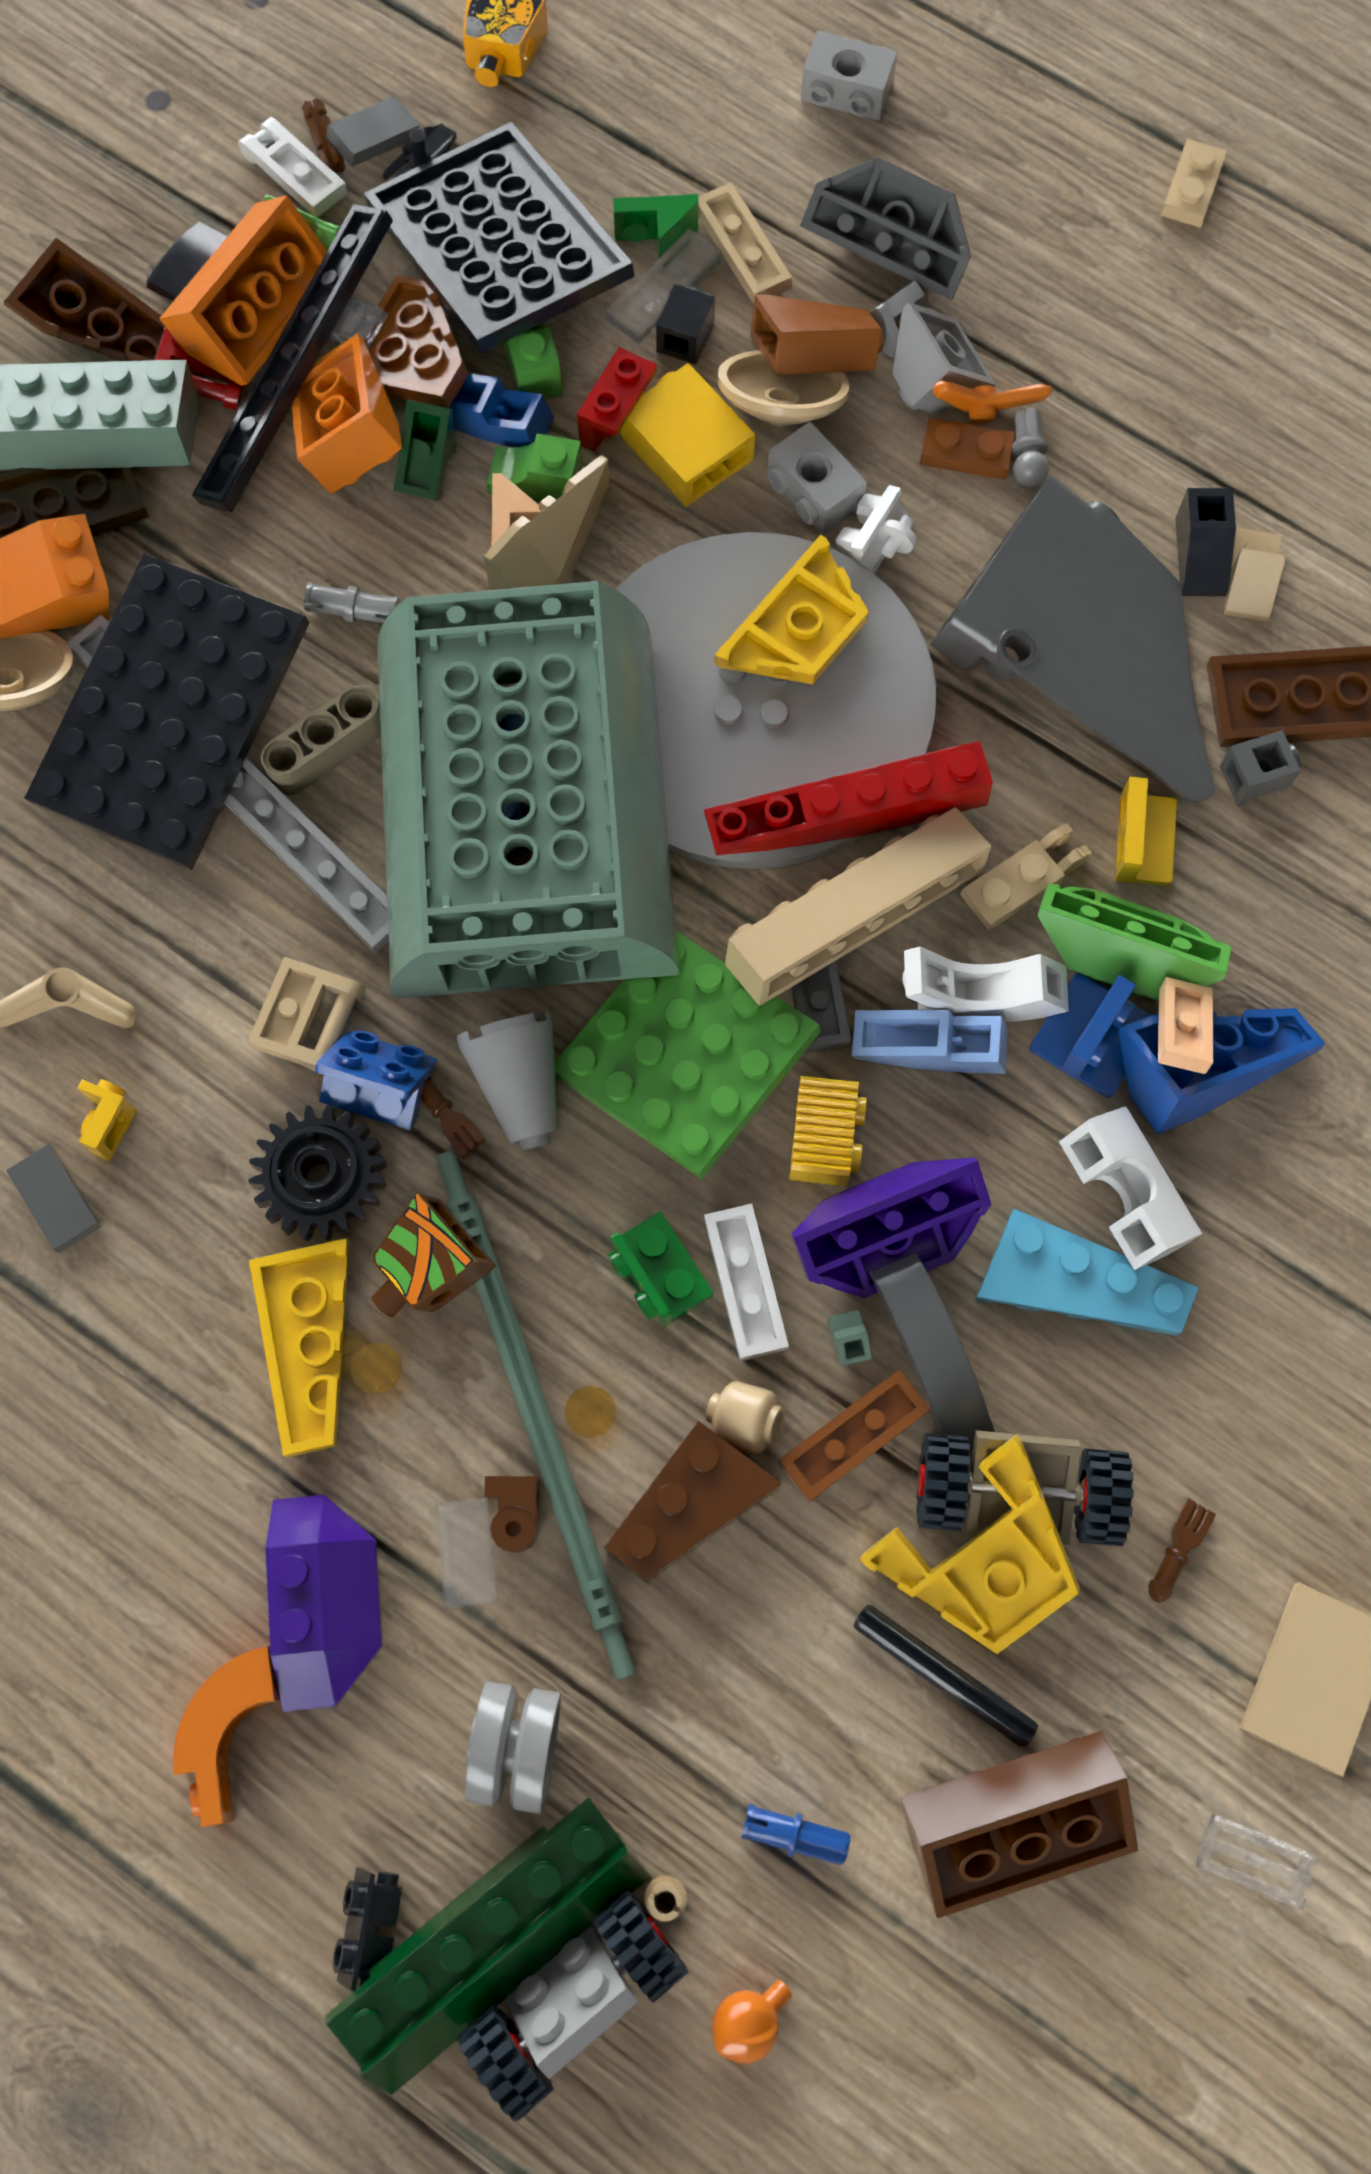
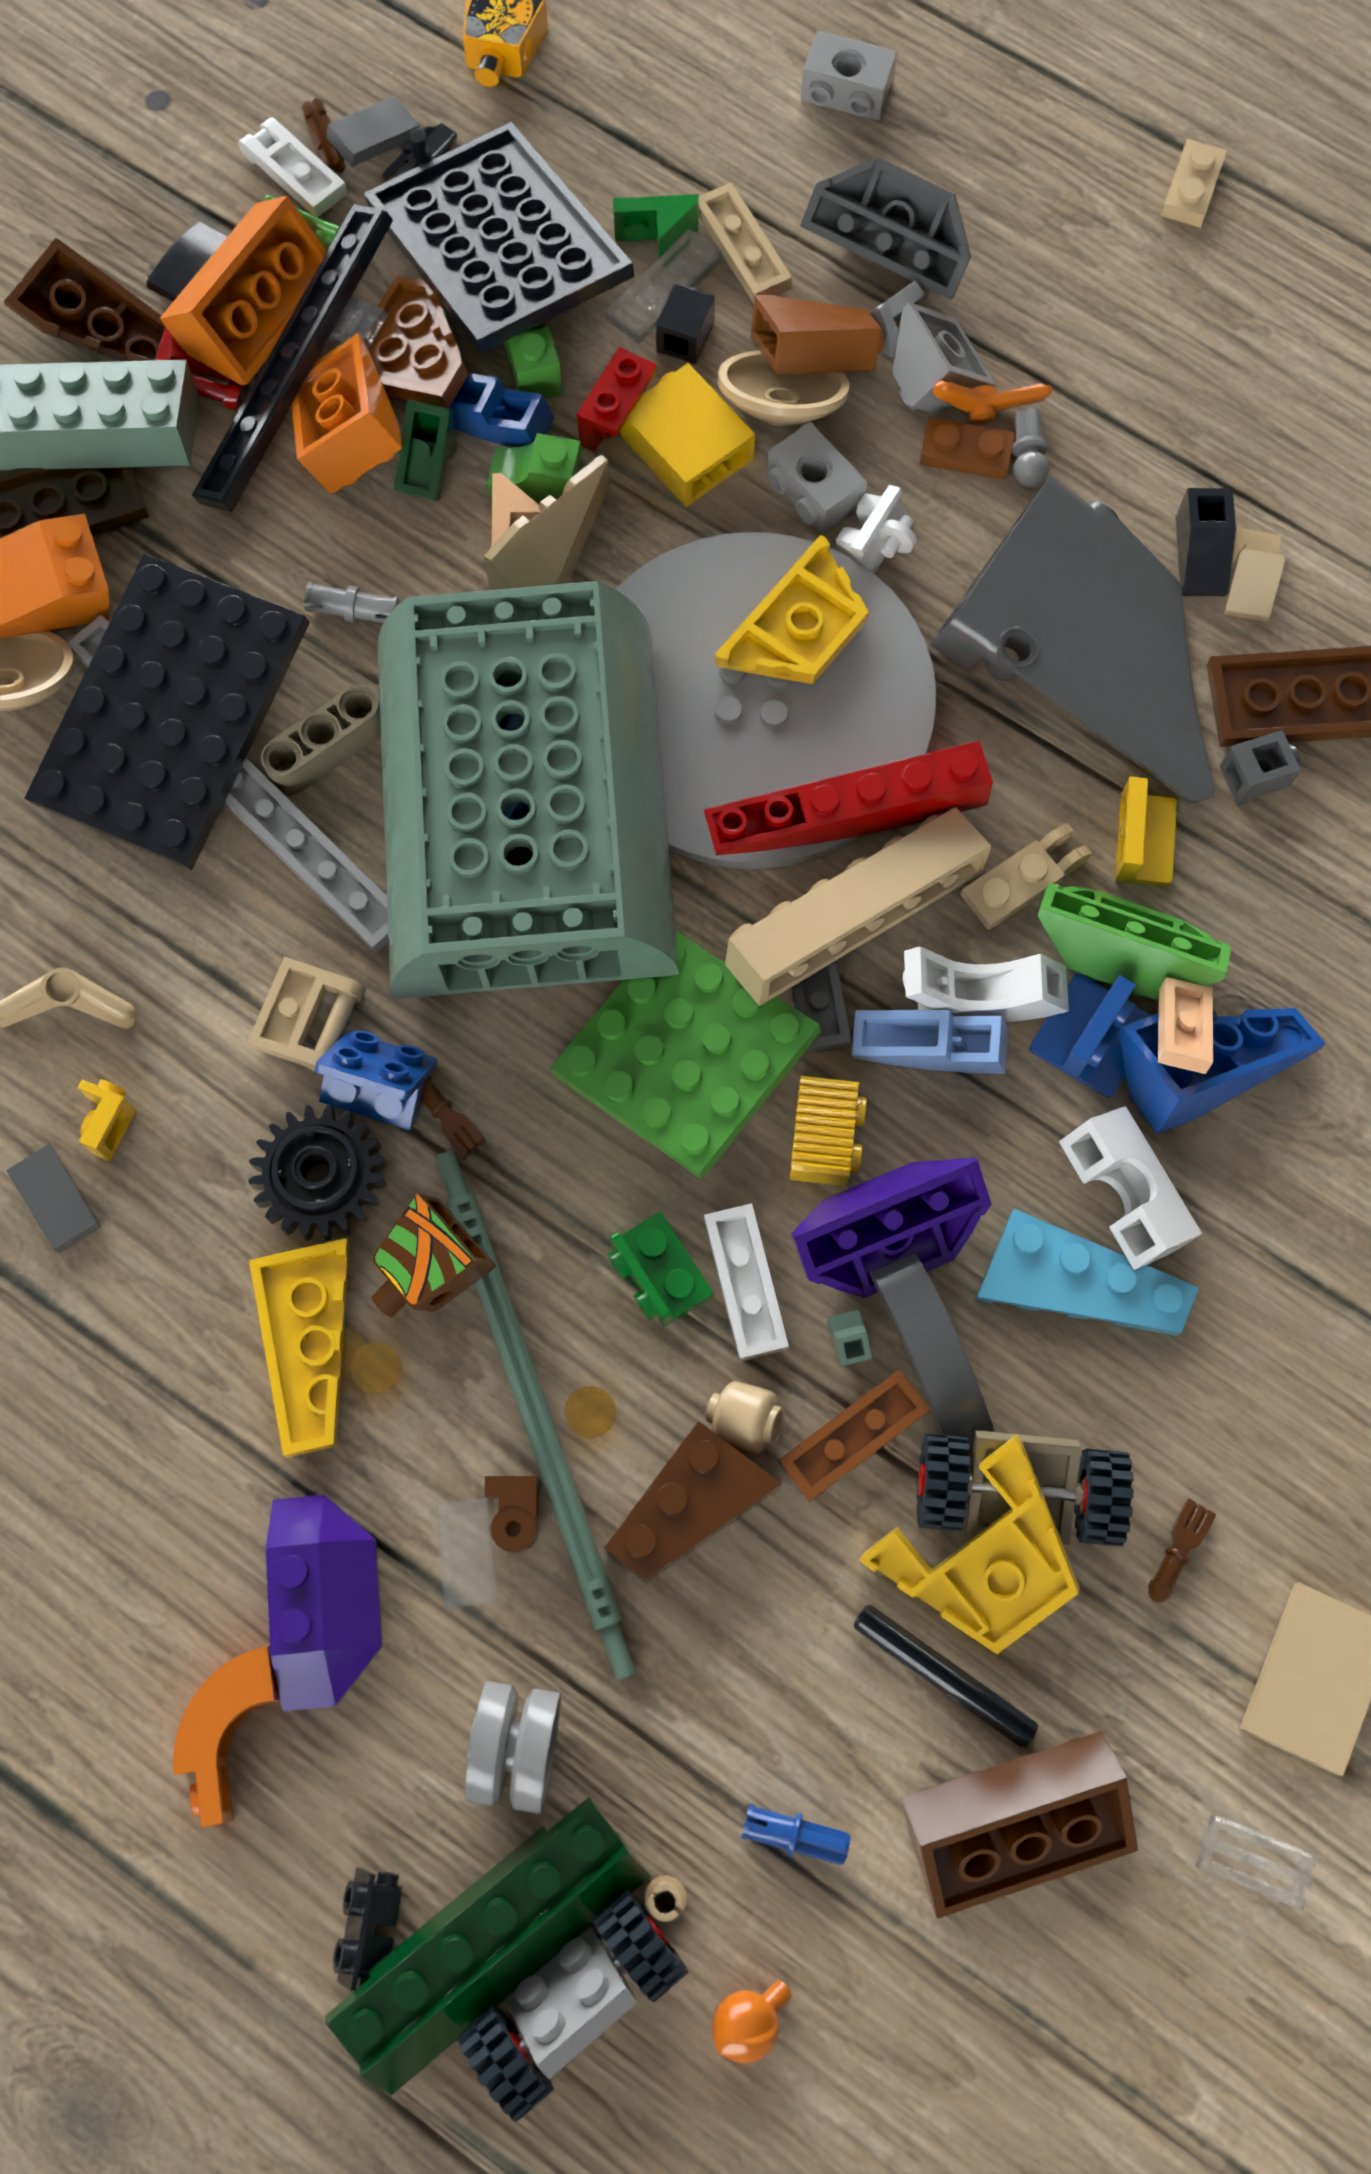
(517, 1075): light grey cone -> none

